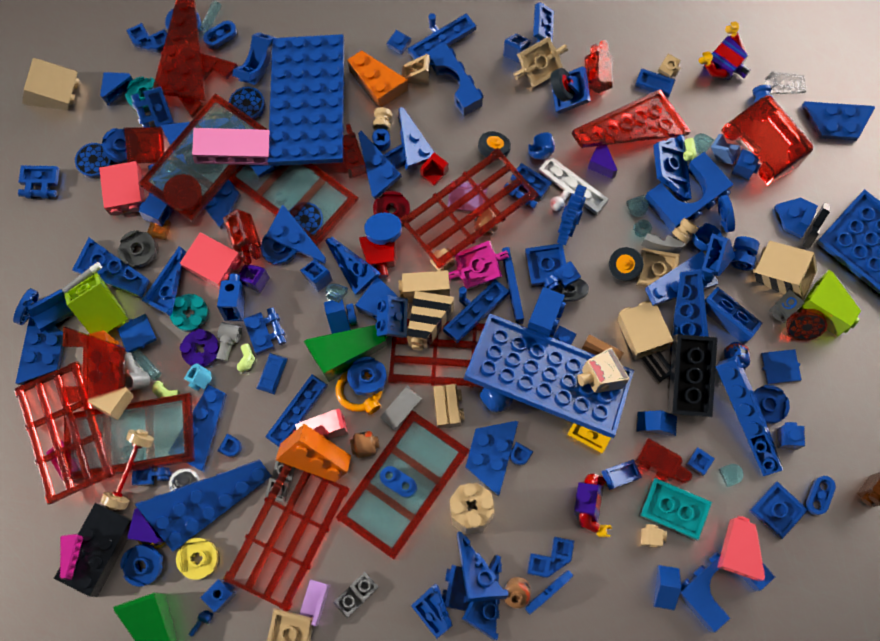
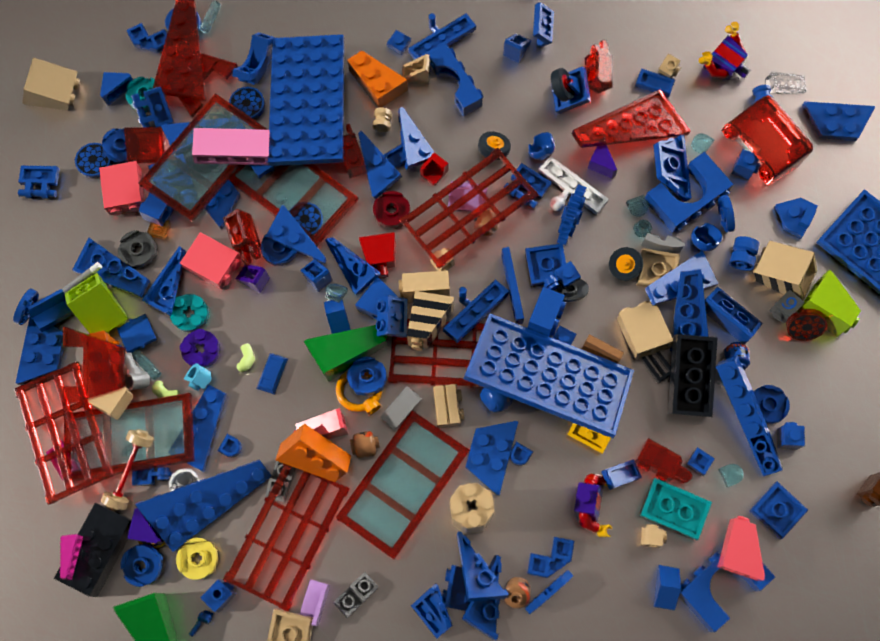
(182, 192): clear red tile -> none
(219, 34): blue plate -> none
(228, 335): light grey pin -> none
(231, 299): blue torso -> none
(259, 334): blue plate -> none
(297, 410): blue tile -> none
(351, 314): blue tile -> none
(381, 144): blue wheel -> none
(383, 228): blue tile -> none
(397, 481): blue plate -> none
(478, 265): dark pink plate -> none
(540, 61): tan plate -> none
(604, 372): tan torso -> none
(656, 422): blue slope -> none
(685, 230): tan wheel -> none
(690, 152): yellowish green arm -> none
(718, 255): blue slope -> none
(724, 151): medium blue panel -> none
(781, 366): blue piece -> none
(814, 229): black tile -> none
(822, 497): blue plate -> none

